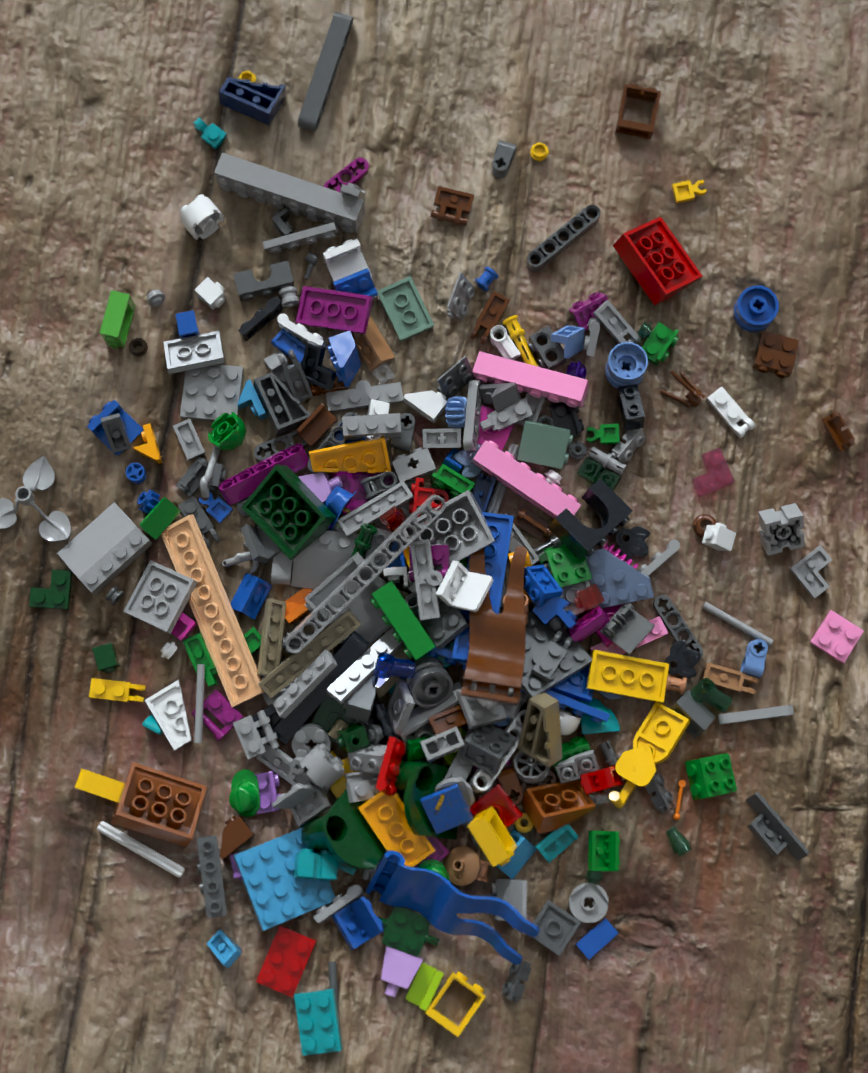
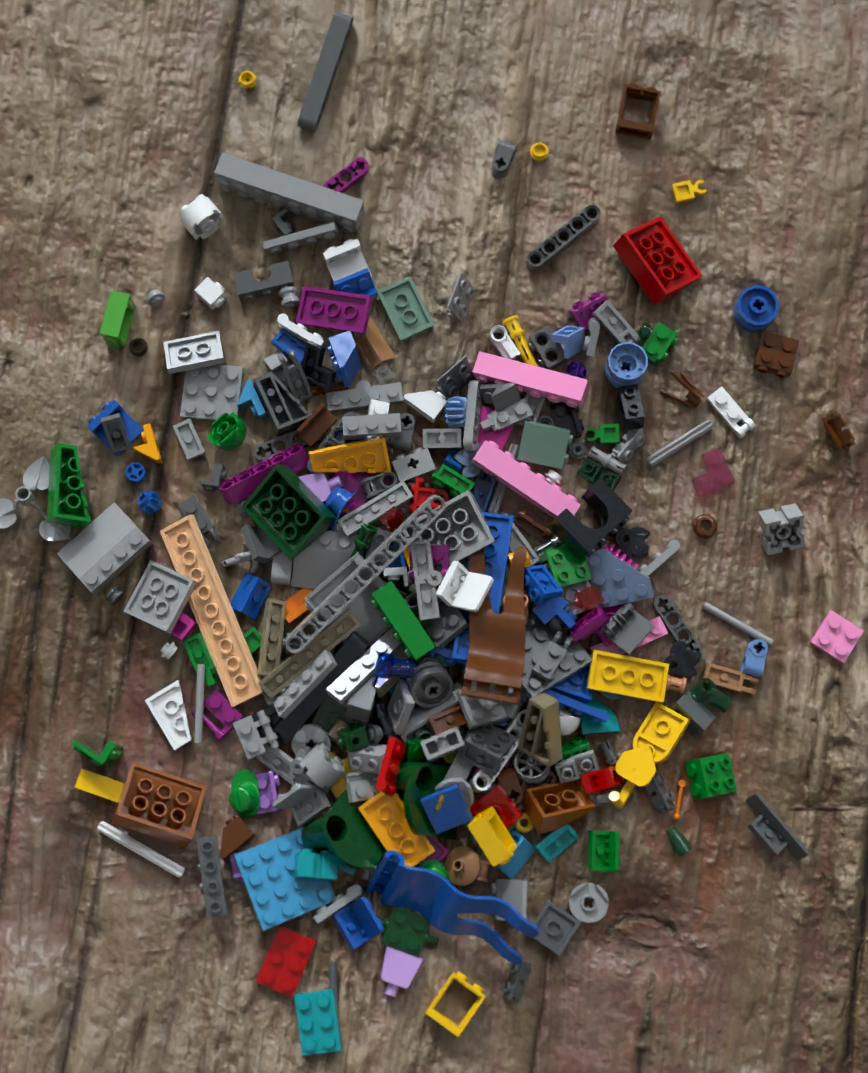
(57, 596): dark green plate -> none
(65, 490): none -> green wedge
(106, 658): dark green brick -> none
(110, 753): none -> green bracket
(114, 690): yellow hinge -> none
(152, 724): teal slope -> none
(159, 518): green panel -> none
(187, 324): blue panel -> none
(191, 479): dark grey hinge -> none
(209, 472): light grey piece -> none
(211, 134): teal plate -> none
(217, 508): blue plate -> none
(224, 948): dark azure slope -> none
(252, 99): dark blue wedge -> none
(260, 319): black hinge -> none
(312, 260): dark grey hand -> none
(353, 190): light grey hinge -> none
(424, 986): lime panel -> none
(453, 200): reddish brown plate -> none
(486, 279): blue bush -> none
(490, 315): reddish brown hinge -> none
(594, 876): clear green plate -> none
(596, 938): blue tile -> none
(680, 442): none -> light grey axle
(719, 537): white brick -> none
(756, 714): light grey beam -> none
(807, 571): light grey plate -> none

